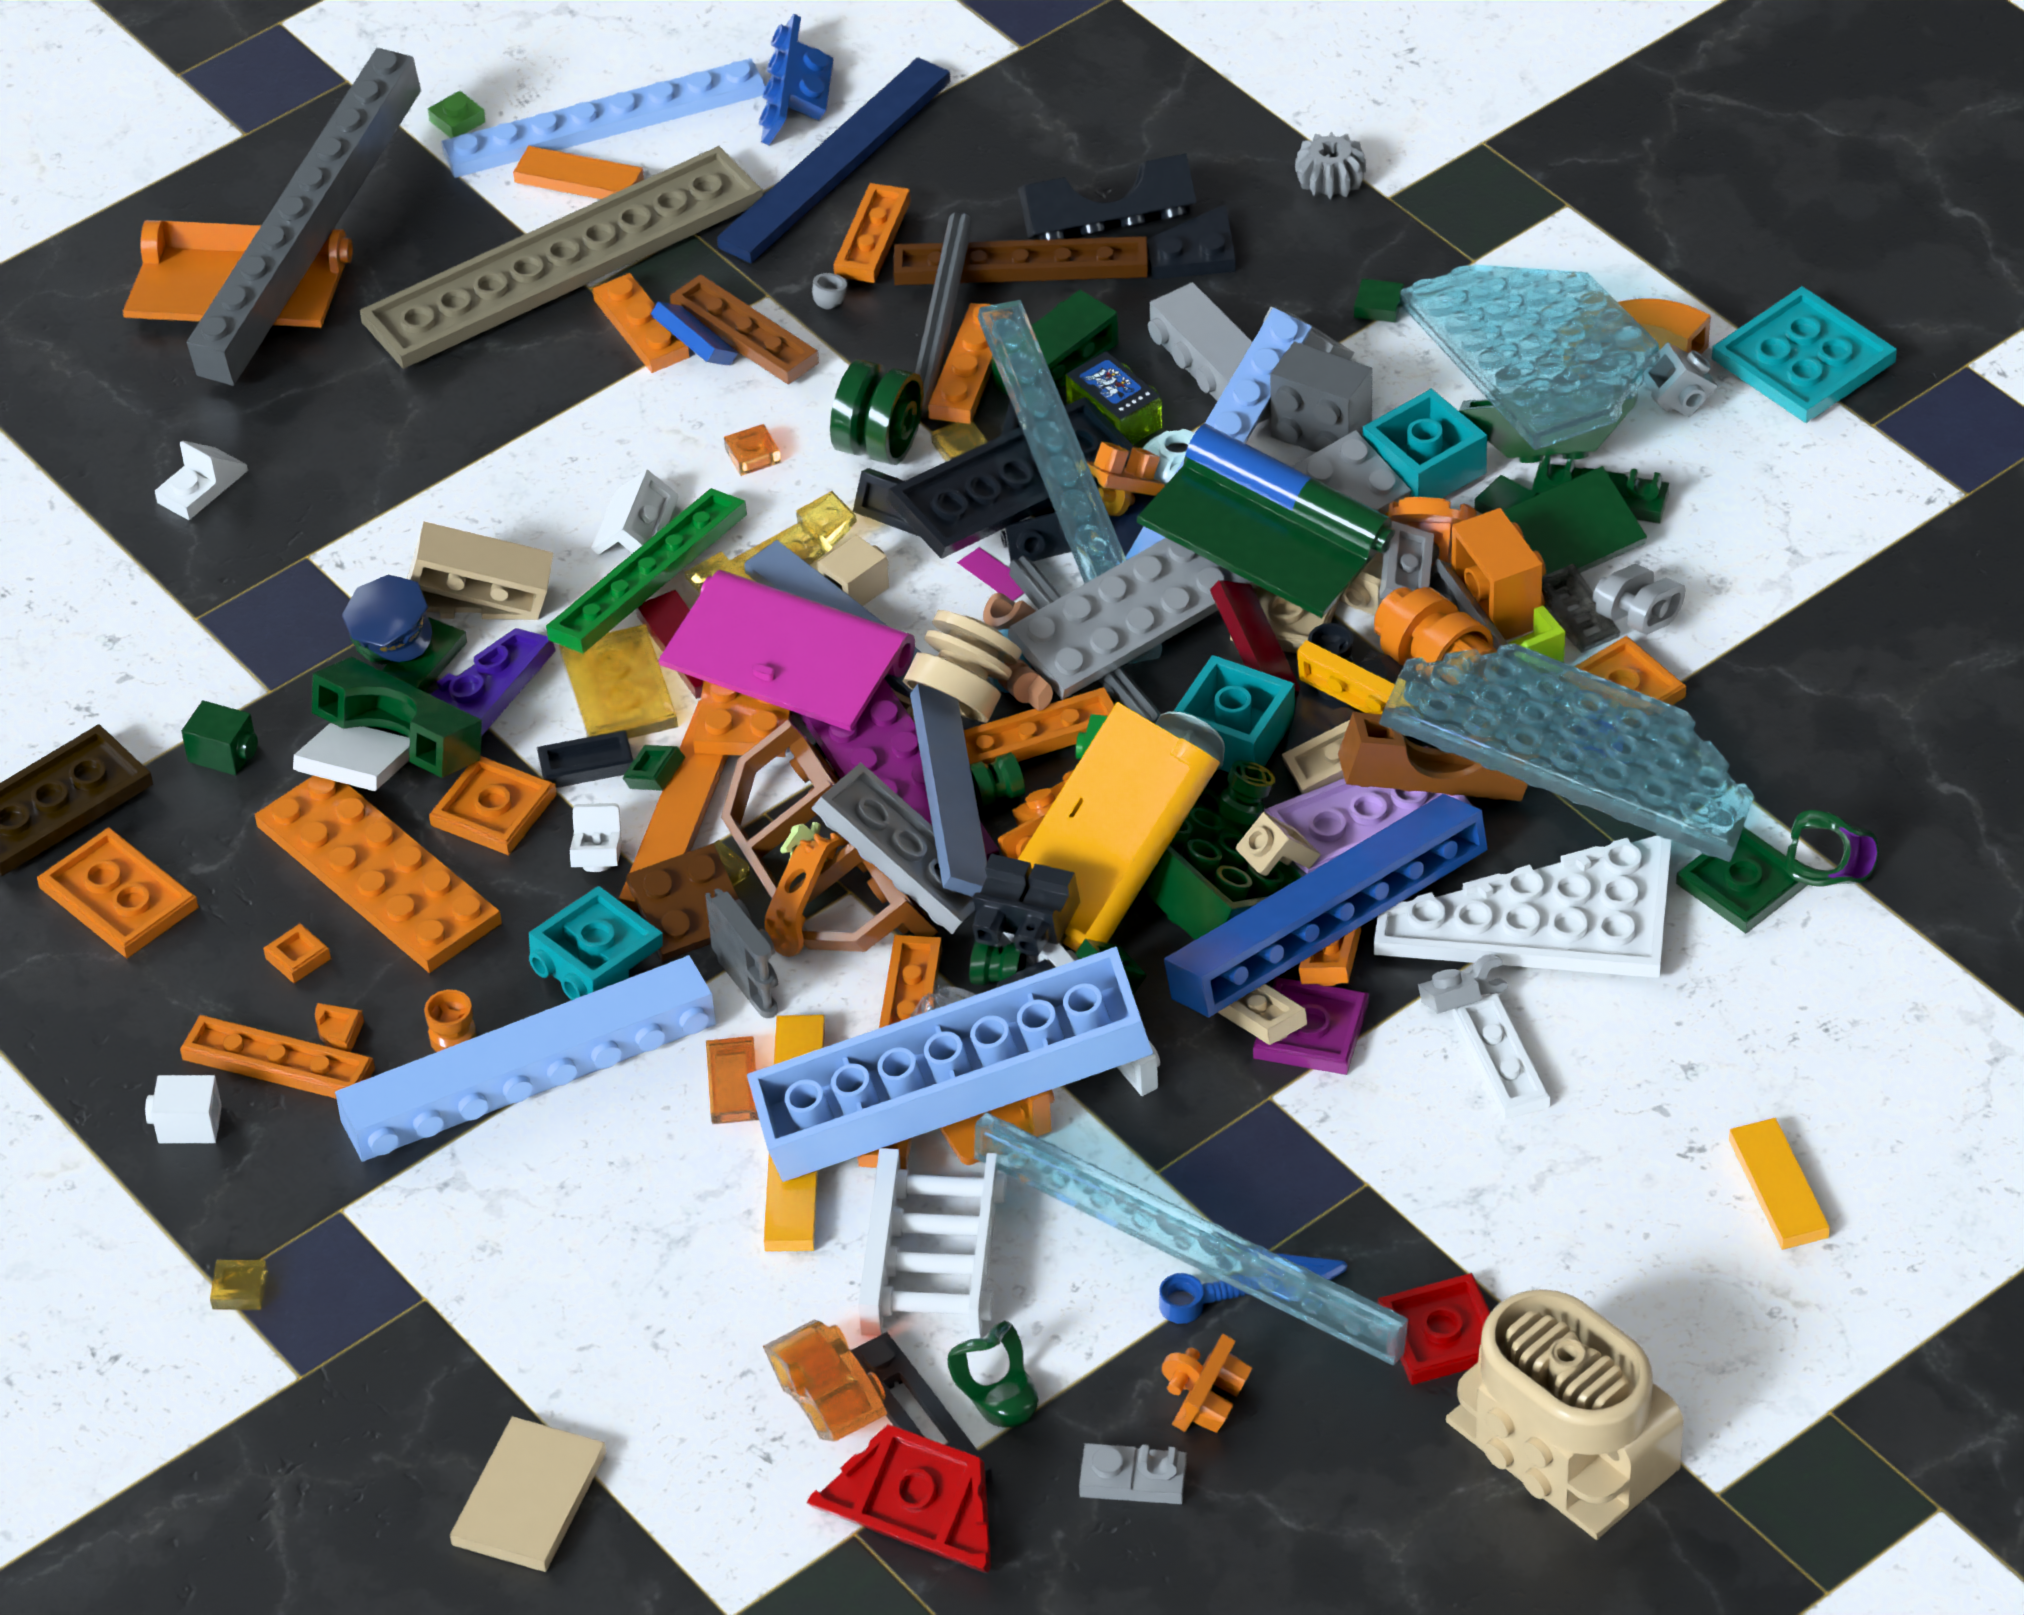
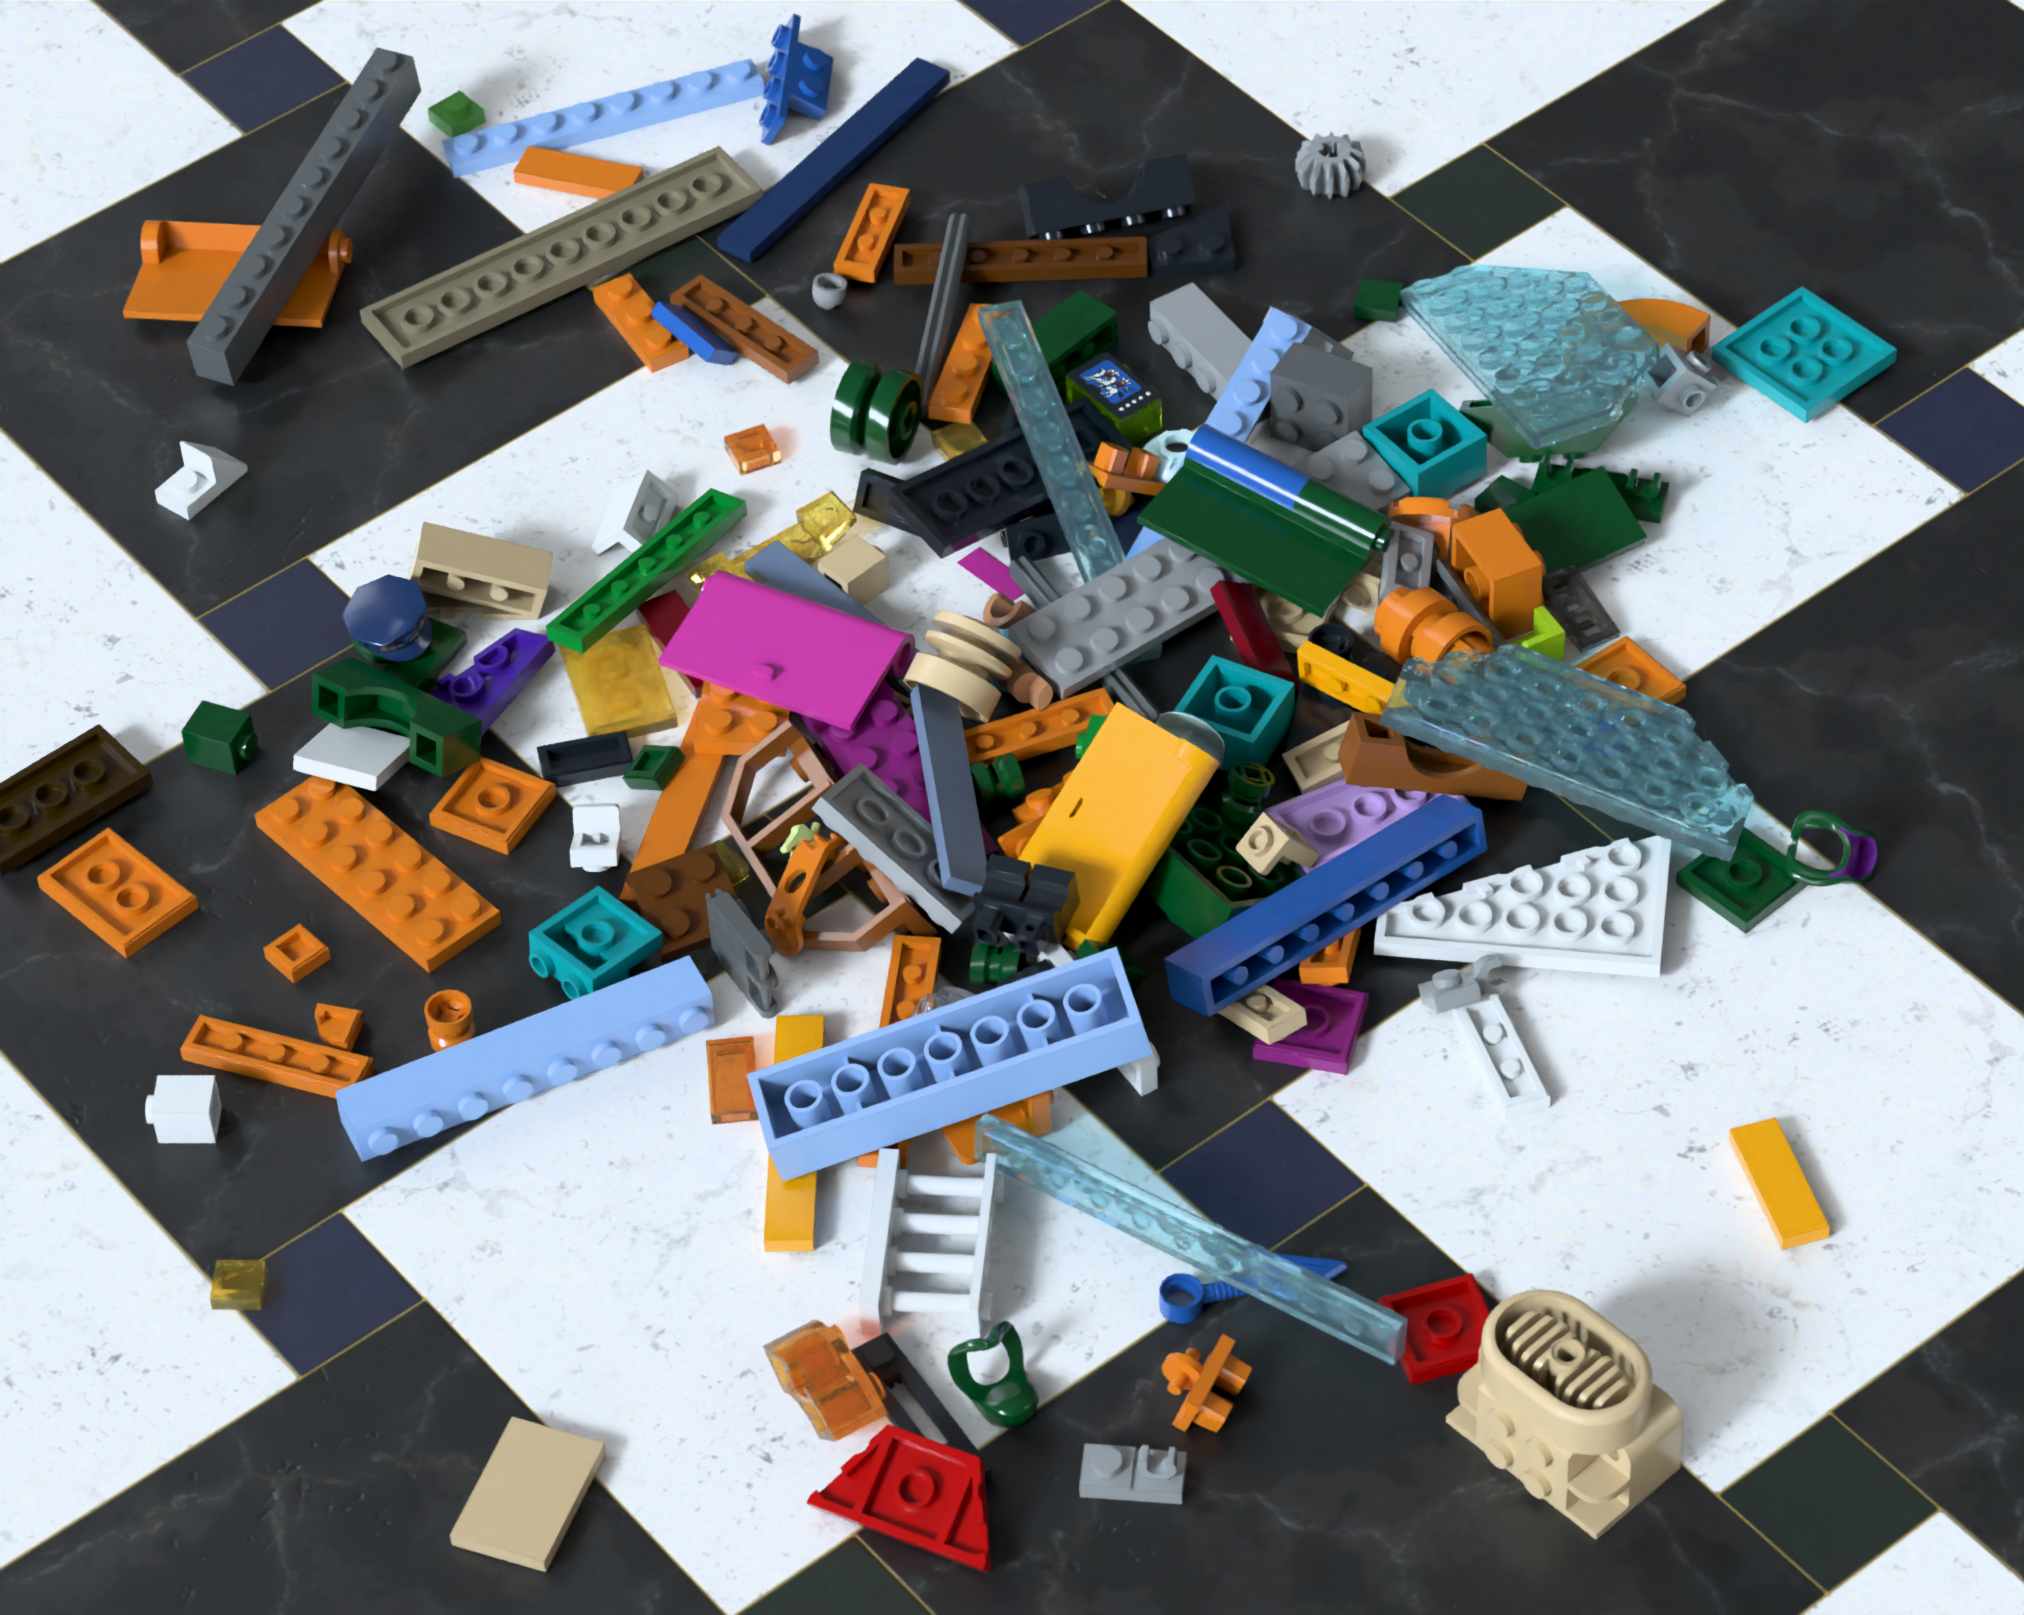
(1637, 596): light grey brick -> none

